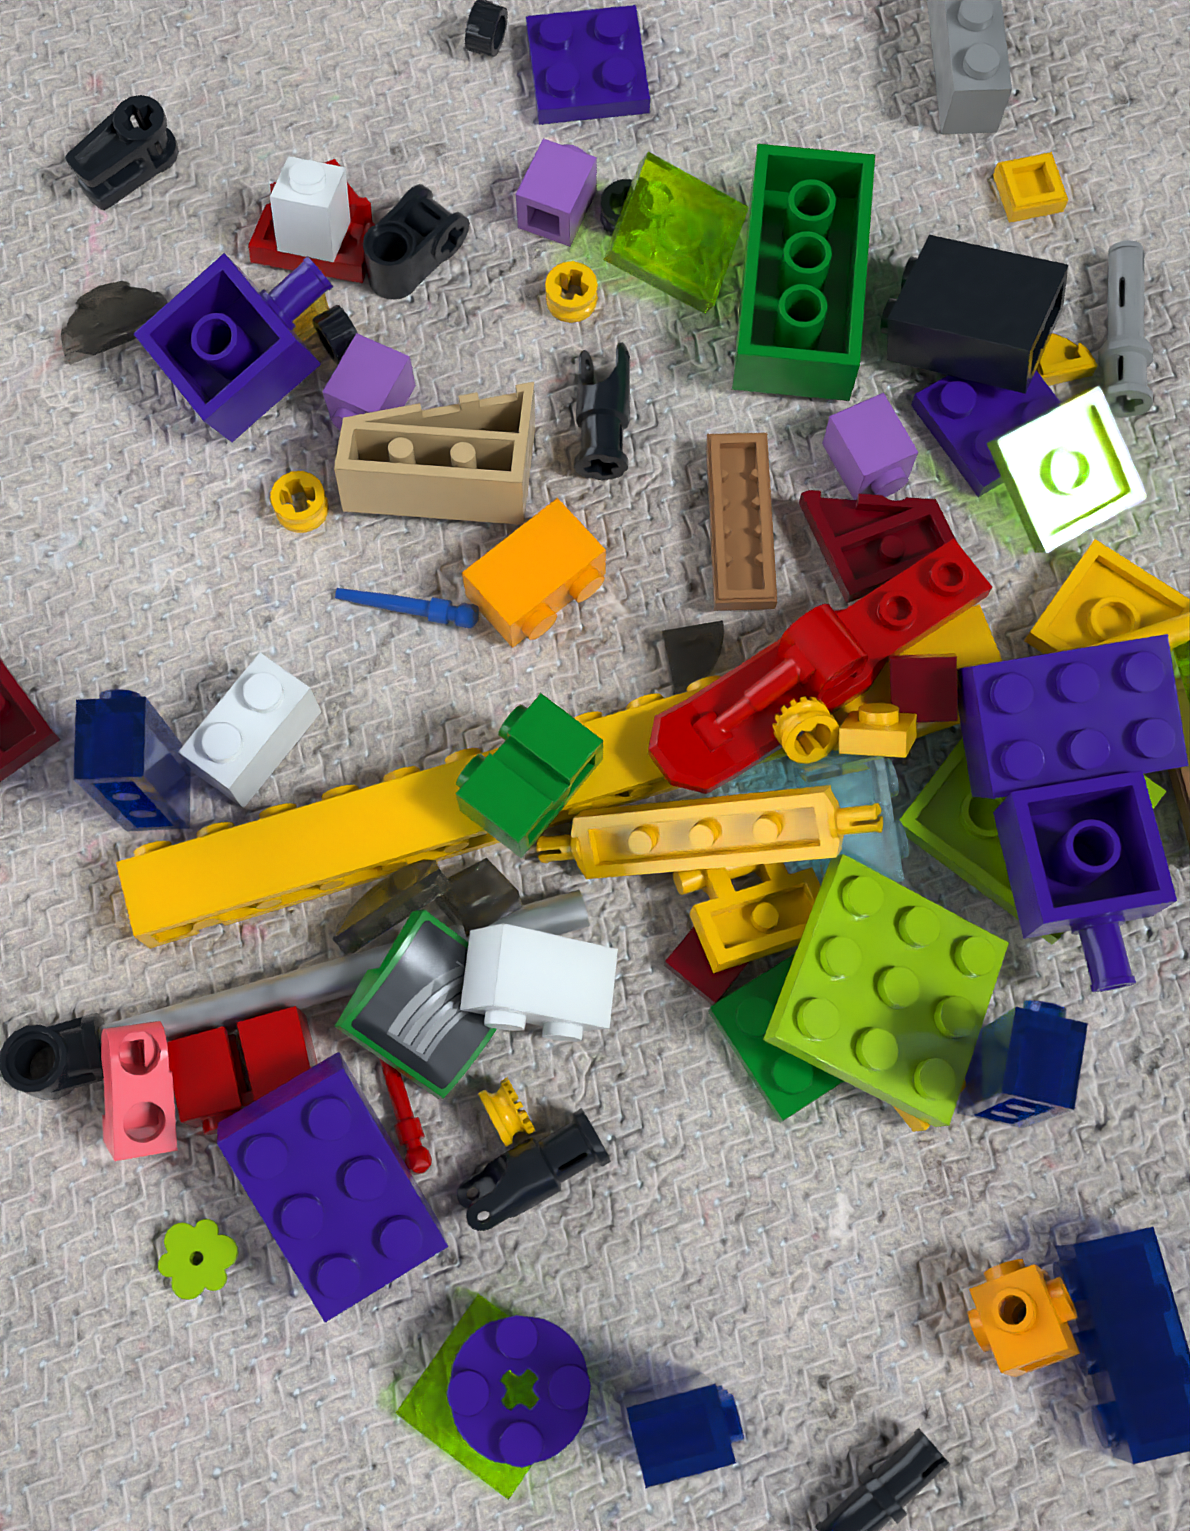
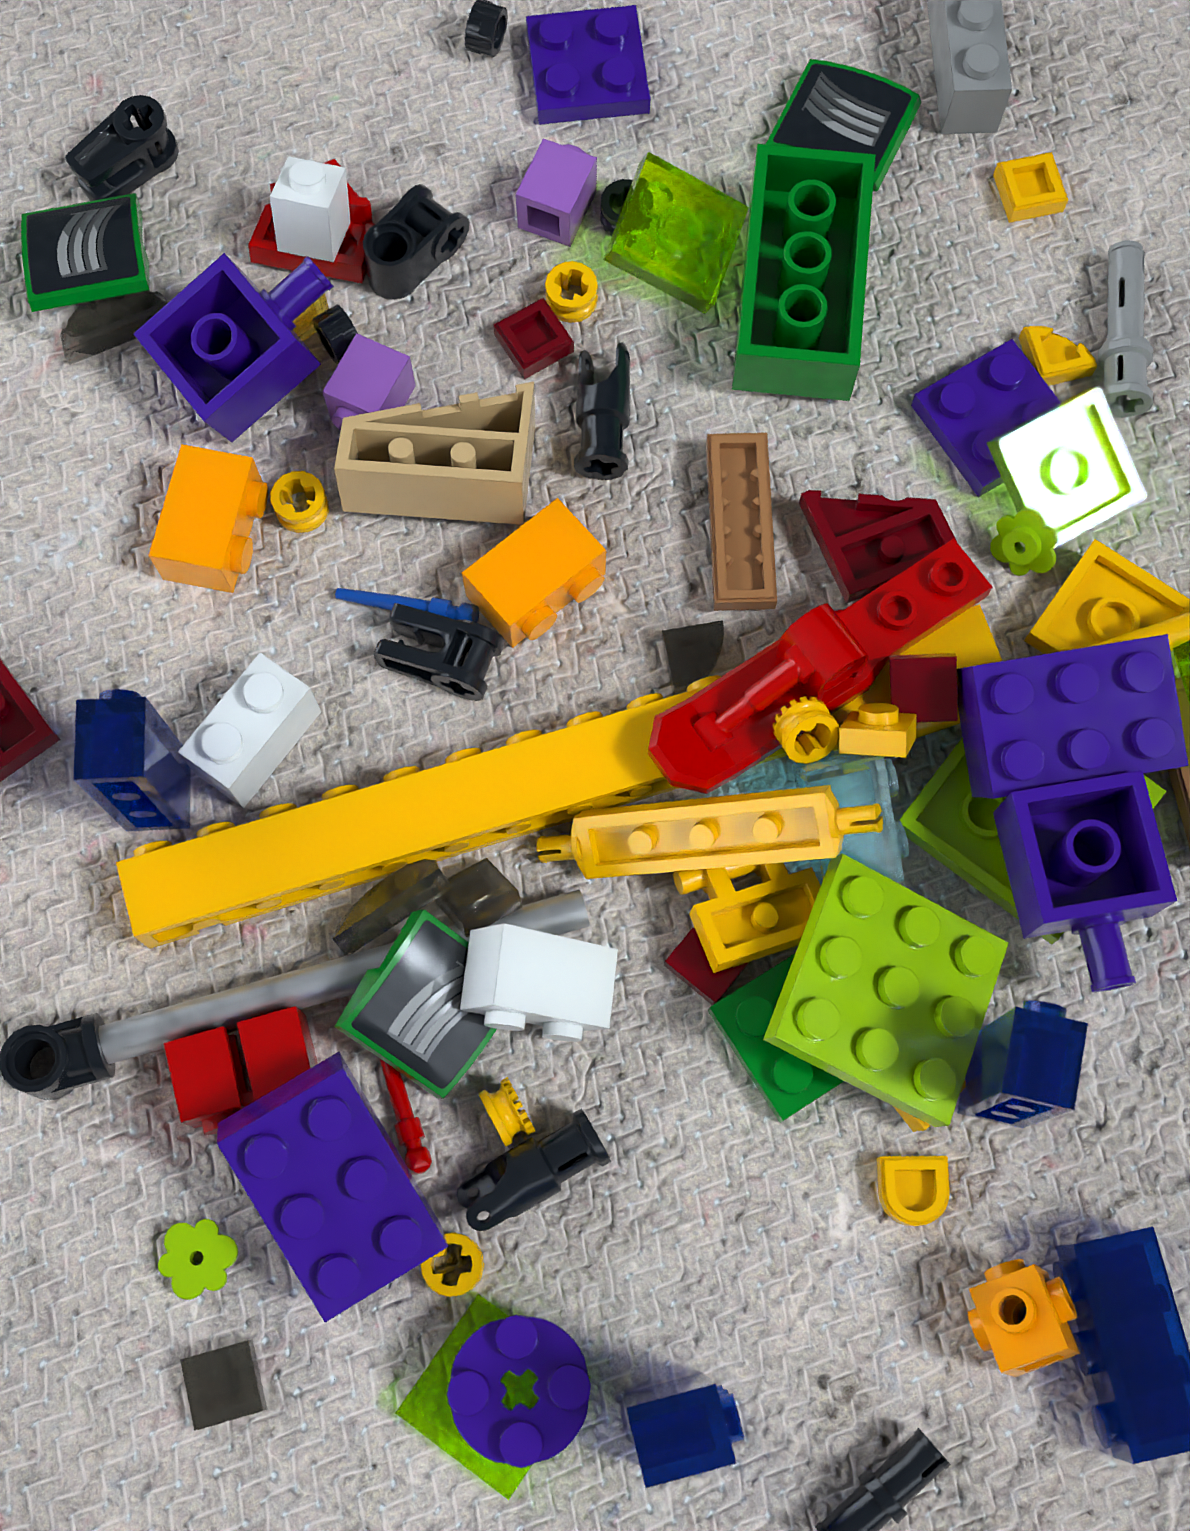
(84, 252): none -> slope
(137, 1091): coral leg -> none
(208, 519): none -> light orange brick
(223, 1384): none -> clear smoke tile
(456, 667): none -> black piece
(466, 1280): none -> yellow bush
(529, 775): green brick -> none
(533, 338): none -> dark red tile
(847, 112): none -> slope
(870, 448): medium lavender brick -> none
(913, 1188): none -> yellow tile
(975, 312): black brick -> none
(1030, 529): none -> lime plant

